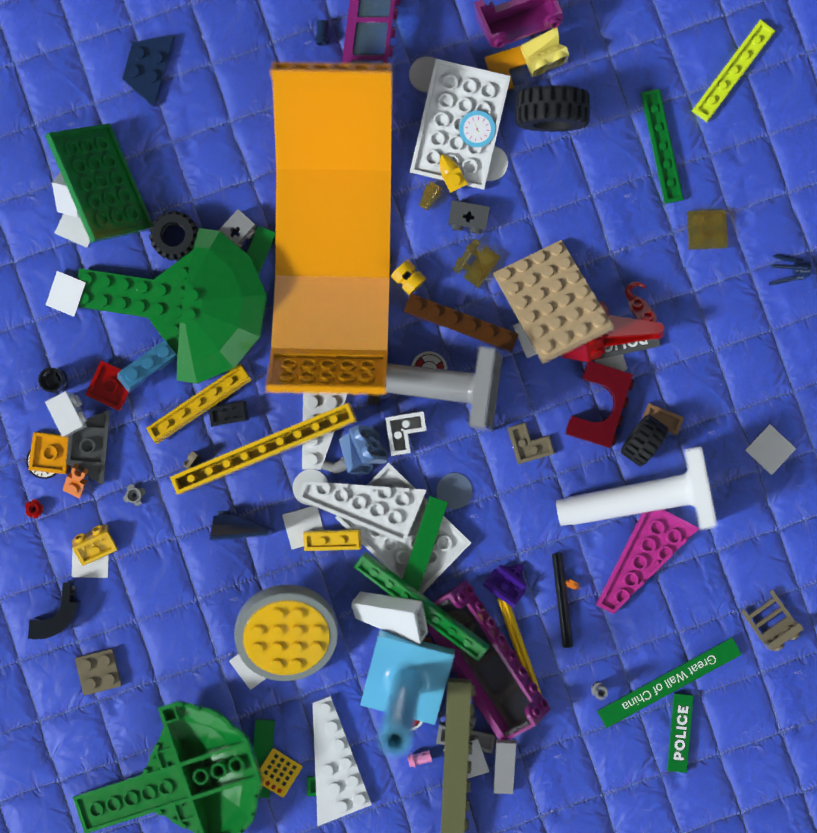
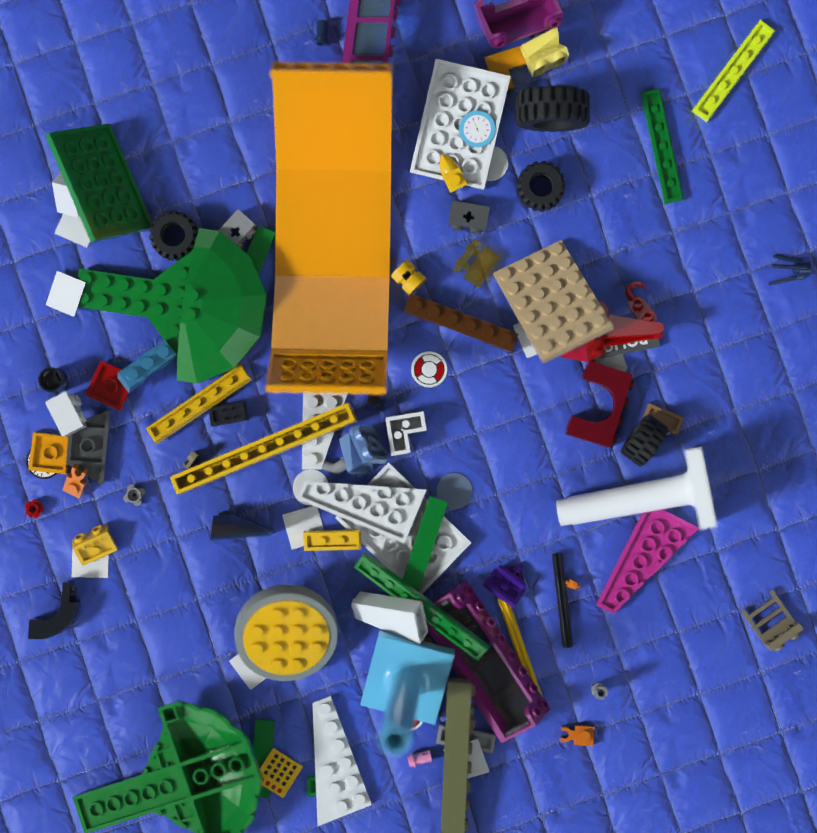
(98, 671): dark tan plate -> none
(147, 66): dark blue wing -> none
(421, 73): white sticker -> none
(430, 195): clear yellow cone -> none
(476, 388): light grey piece -> none
(504, 766): light grey tile -> none
(524, 448): dark tan tile -> none
(540, 170): none -> black tyre
(582, 735): none -> orange plate
(669, 682): green tile -> none
(680, 732): green tile -> none
(707, 230): clear yellow plate -> none
(770, 449): white sticker -> none

